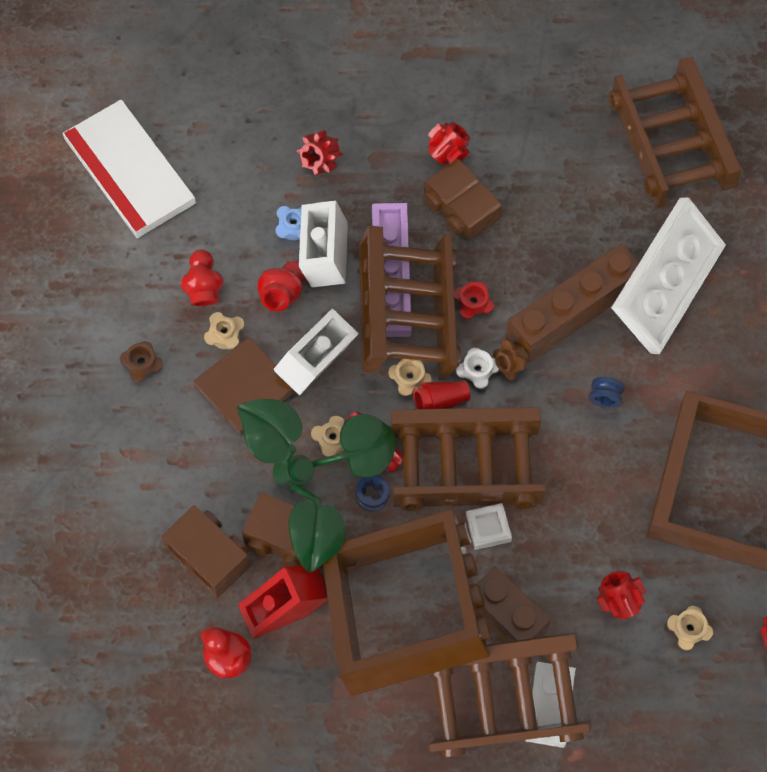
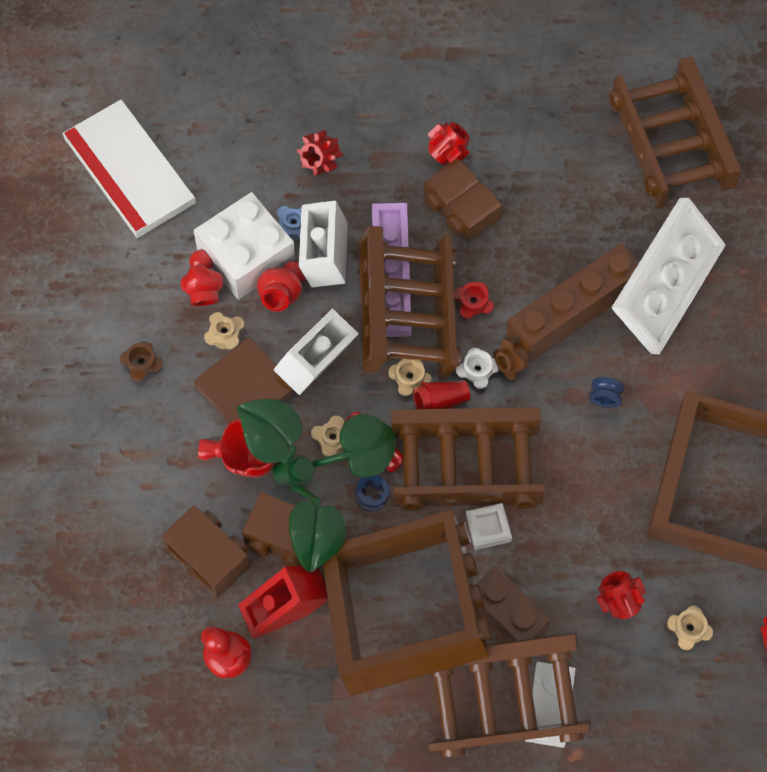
(234, 452): none -> red hair
(244, 244): none -> white brick

